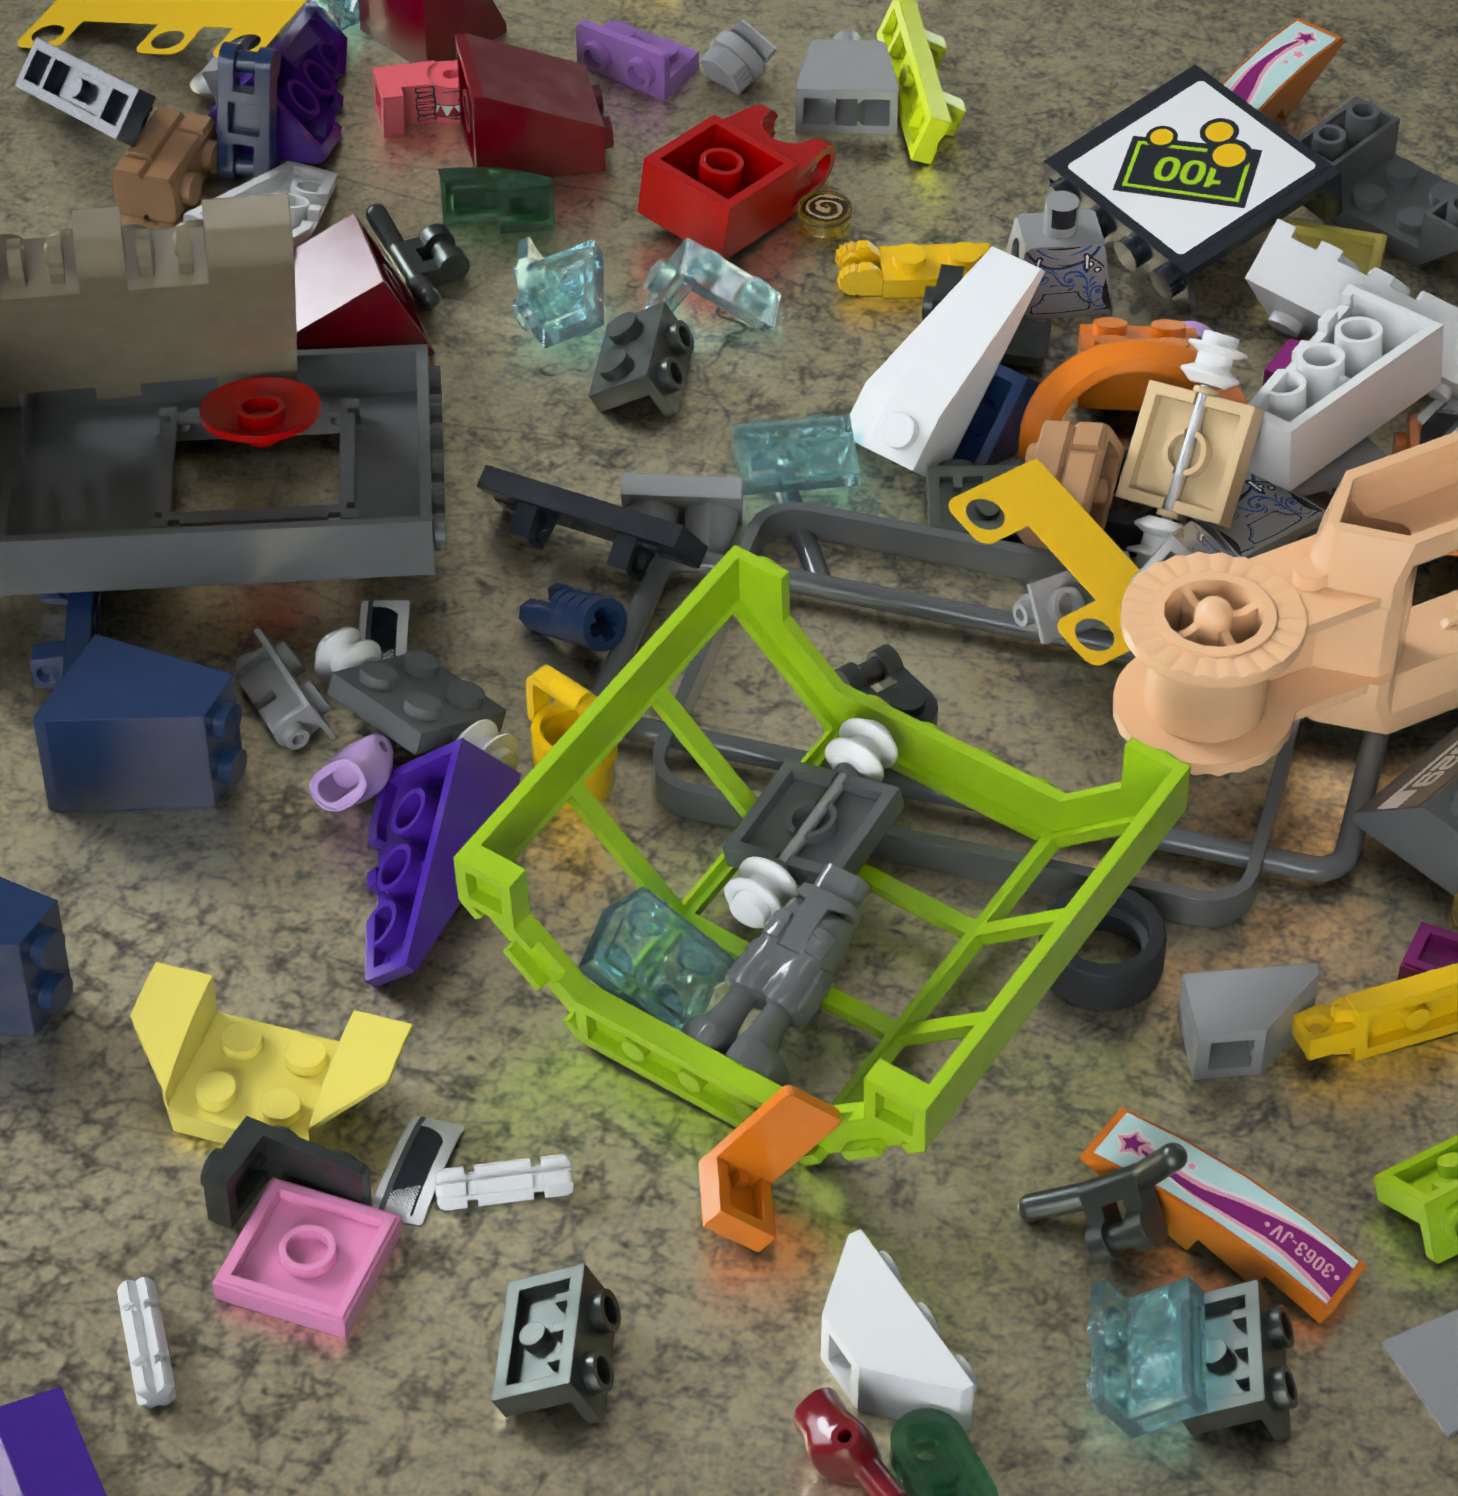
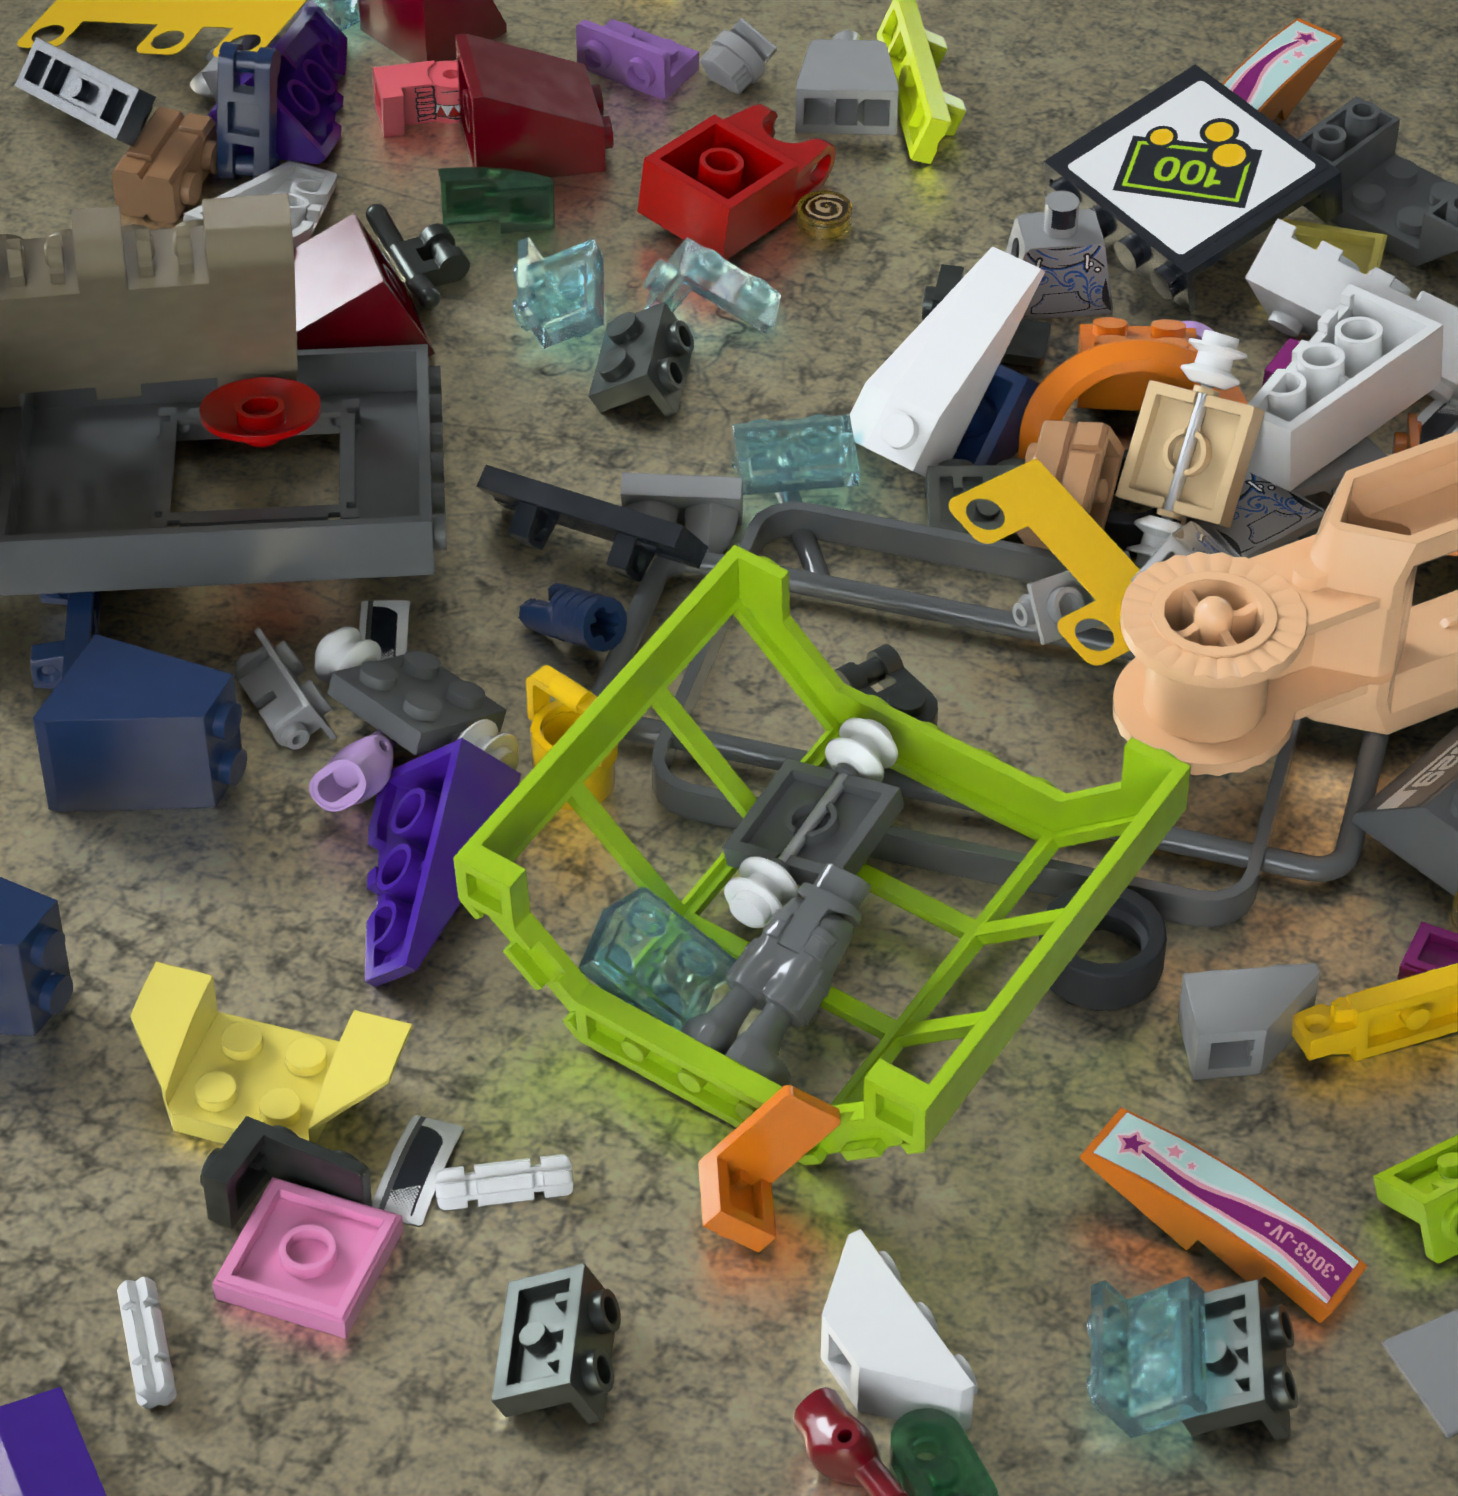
(900, 269): yellow hinge -> none
(1108, 1235): pearl dark grey piece -> none

